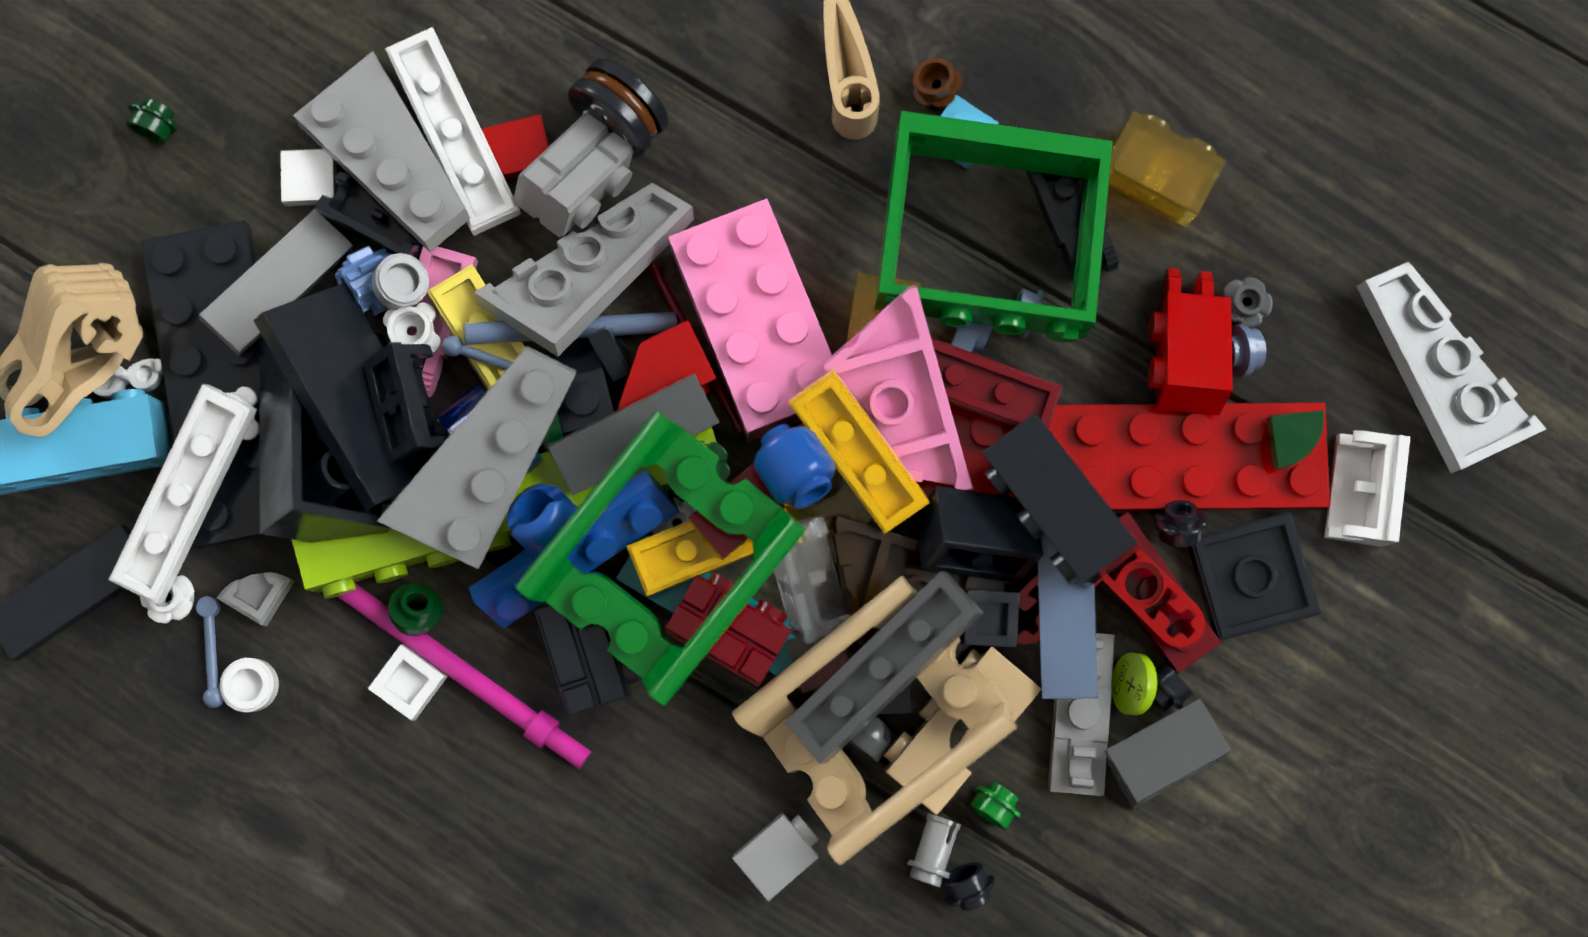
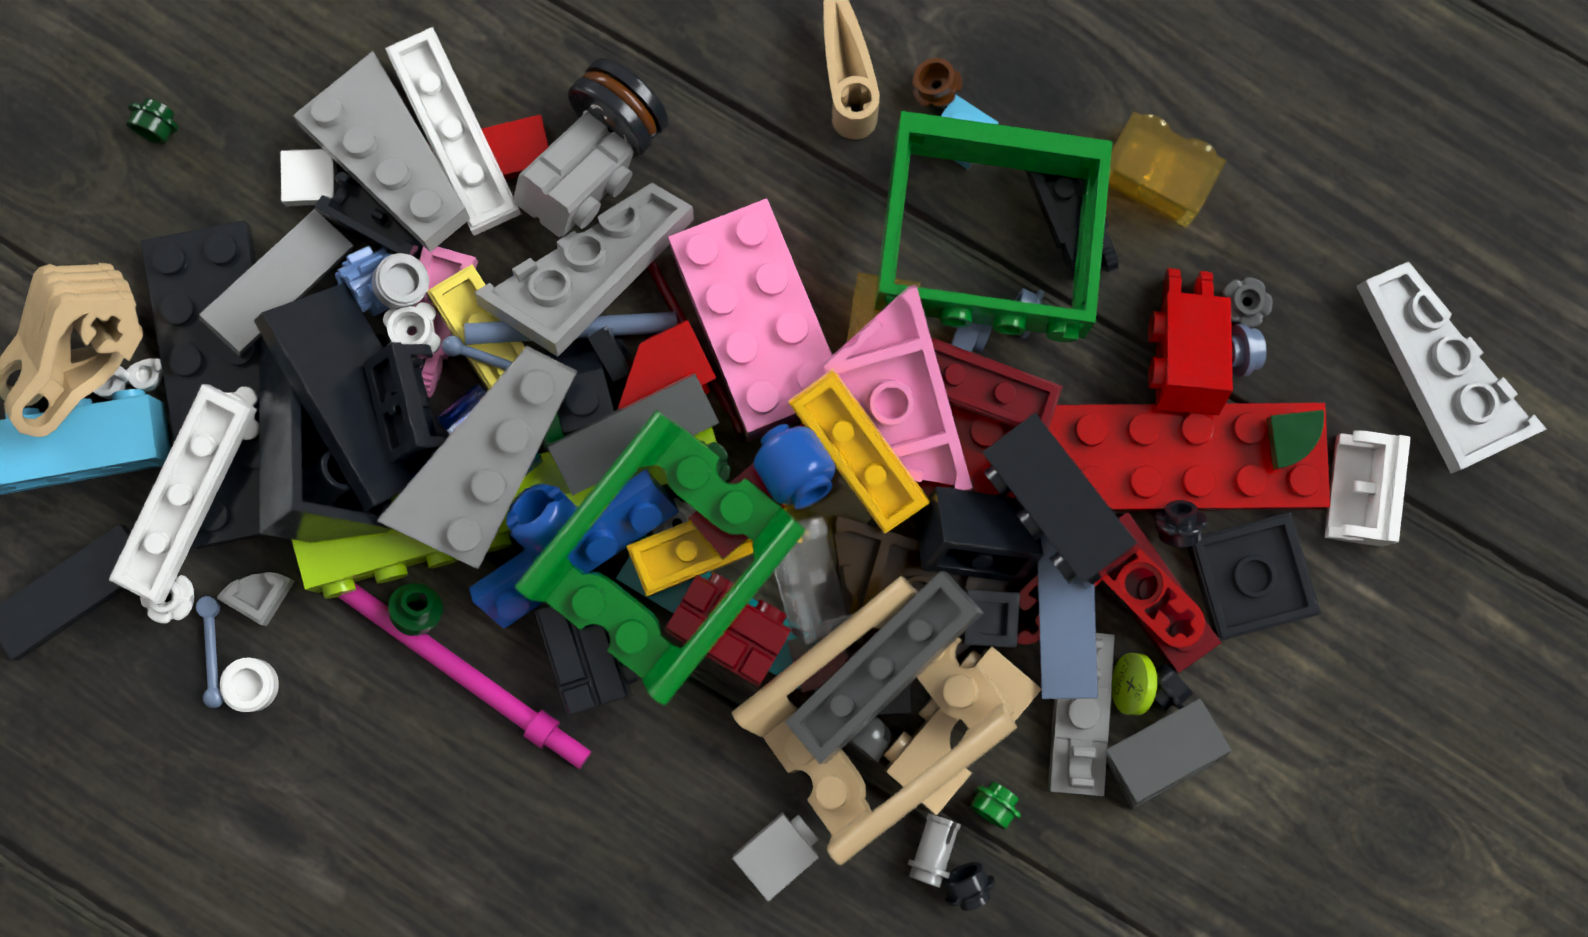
(407, 682): white plate -> none

